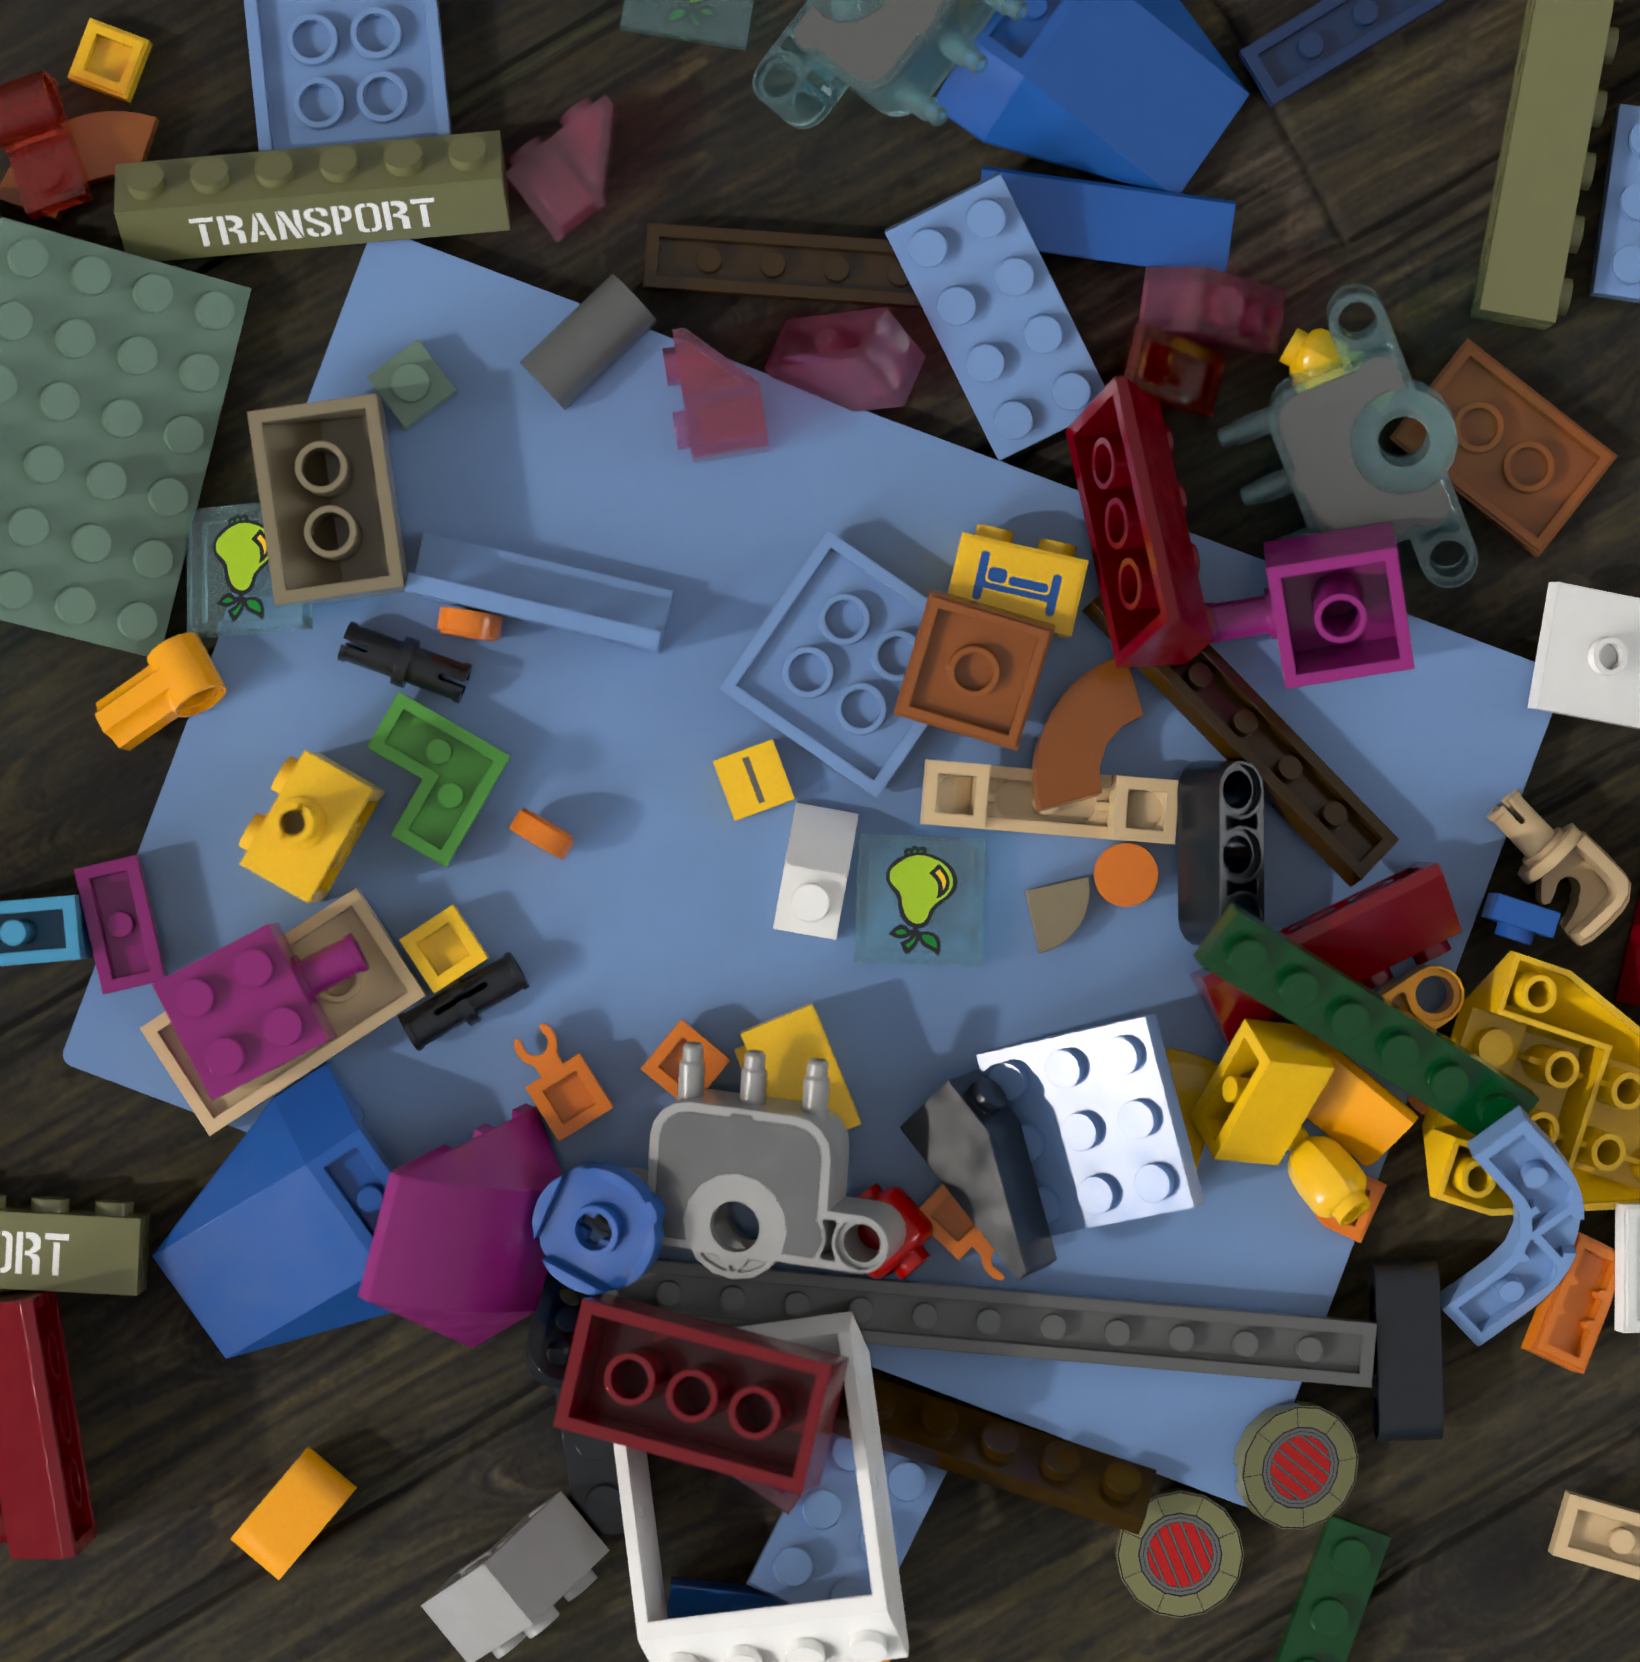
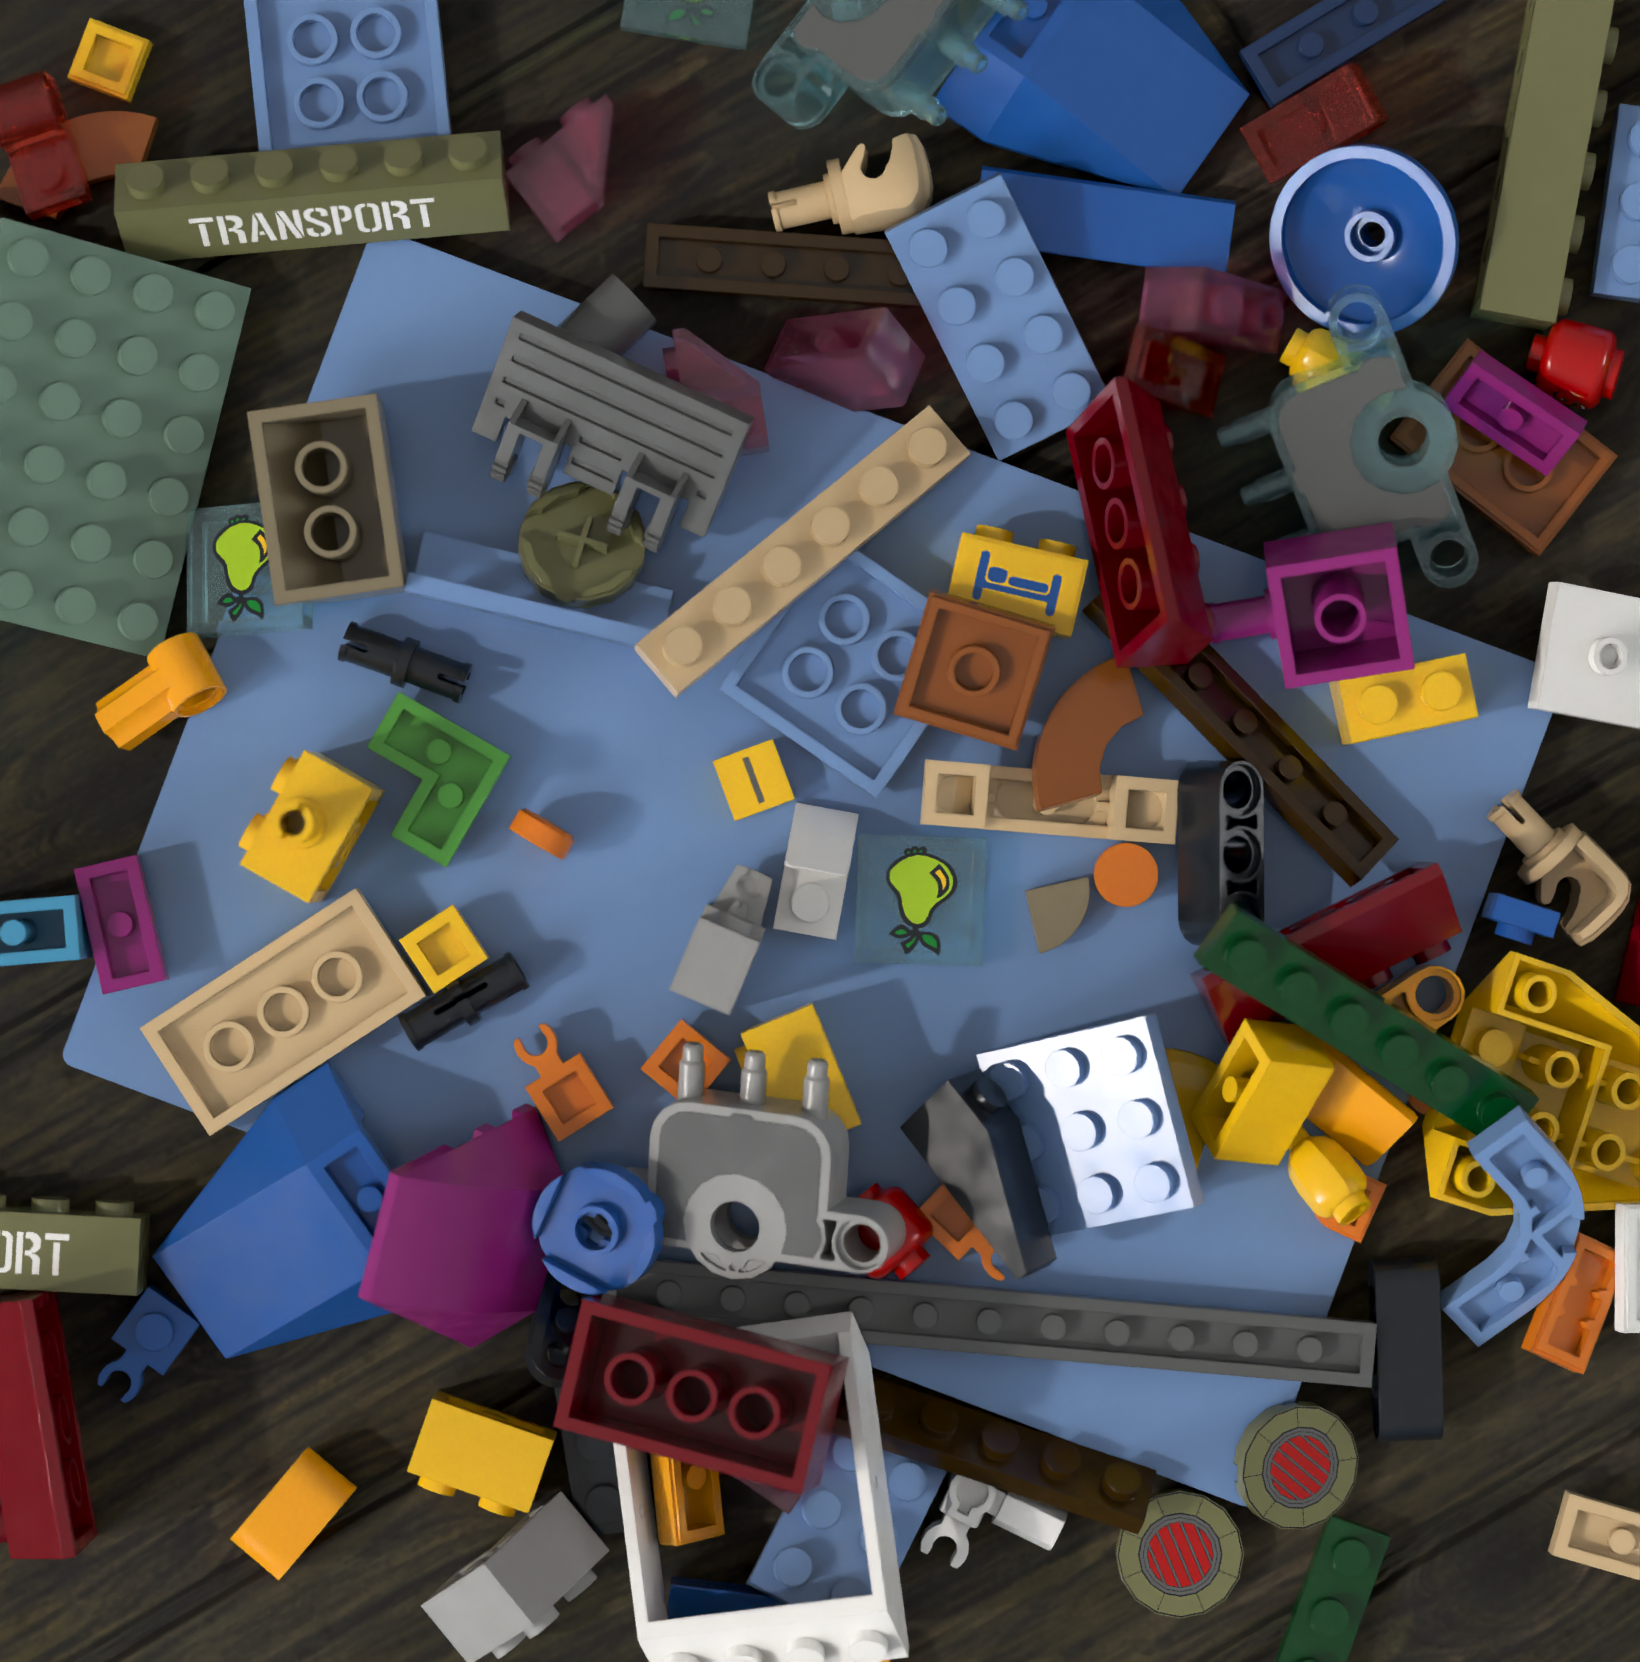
(152, 1336): none -> blue plate
(254, 1005): magenta brick -> none
(412, 384): sand green plate -> none
(469, 624): orange tile -> none
(481, 1454): none -> yellow brick
(572, 553): none -> olive tile
(615, 421): none -> dark grey hinge
(686, 1502): none -> light orange brick
(725, 942): none -> light grey hinge
(802, 551): none -> tan plate
(857, 201): none -> tan piece
(969, 1500): none -> white bar
(1315, 121): none -> clear red plate
(1324, 241): none -> blue dish
(1404, 700): none -> yellow brick
(1514, 413): none -> magenta plate
(1576, 363): none -> red head

